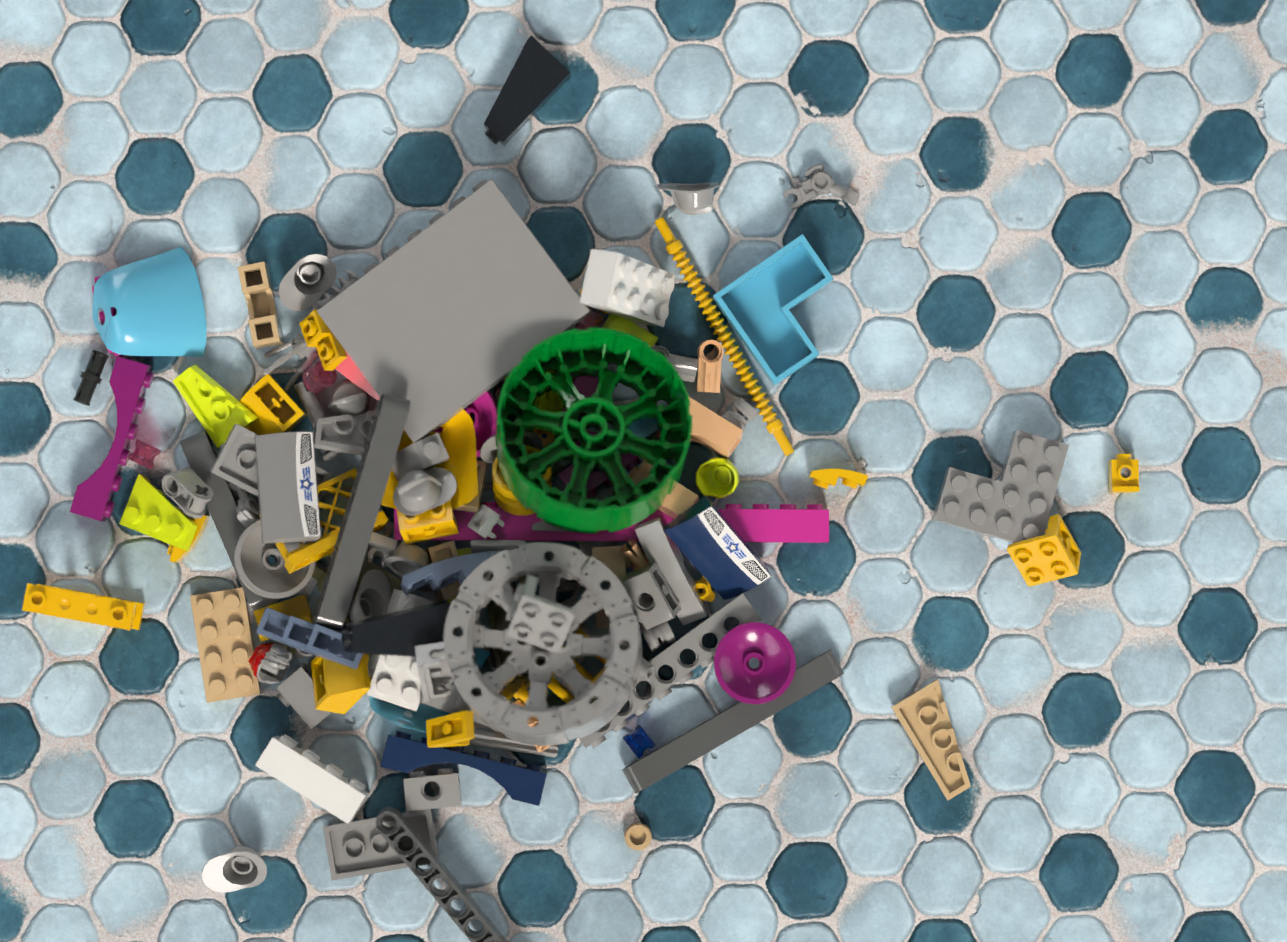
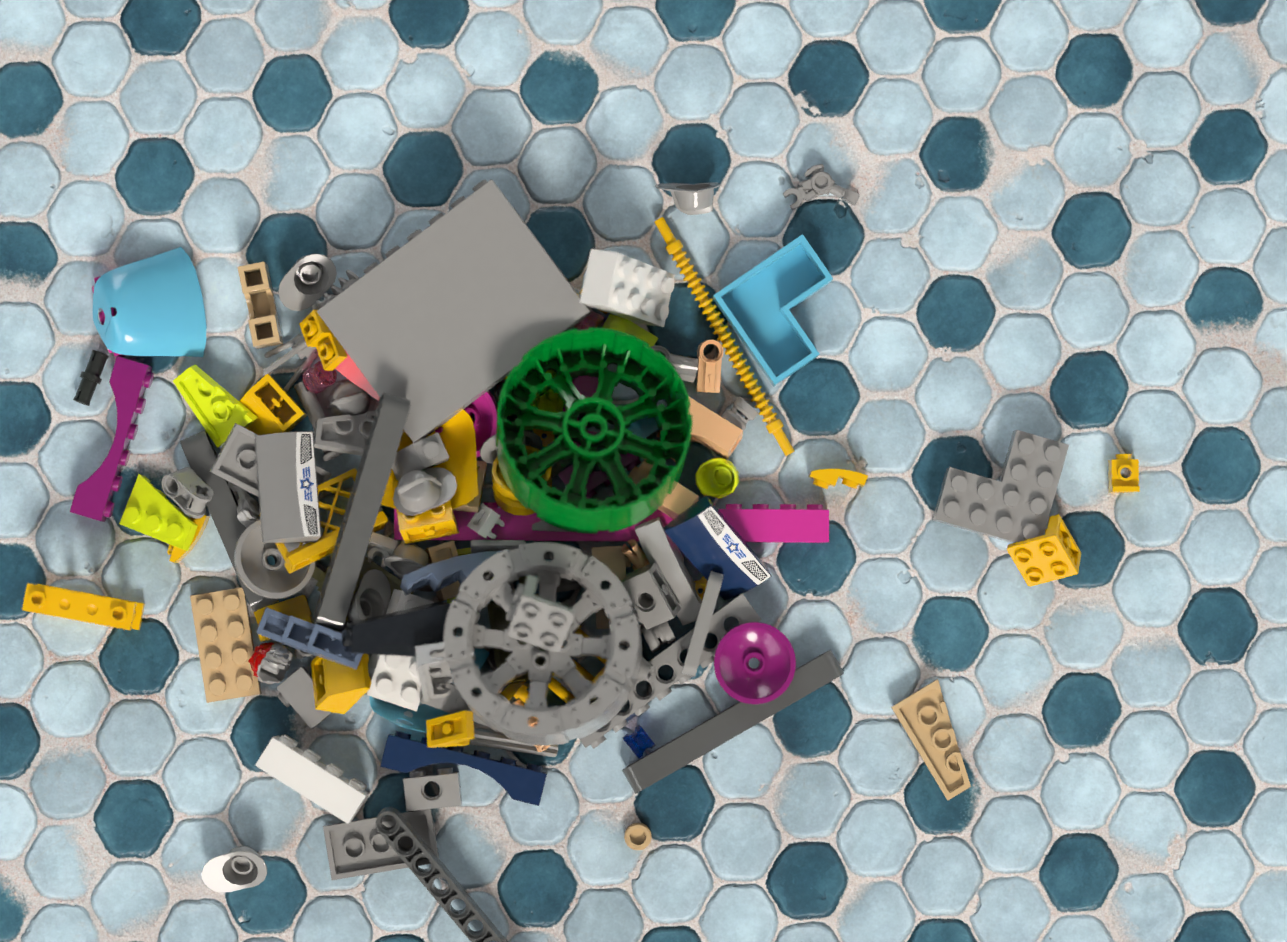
(144, 454): clear pink wheel -> none
(528, 87): black slope -> none
(702, 623): none -> light grey beam

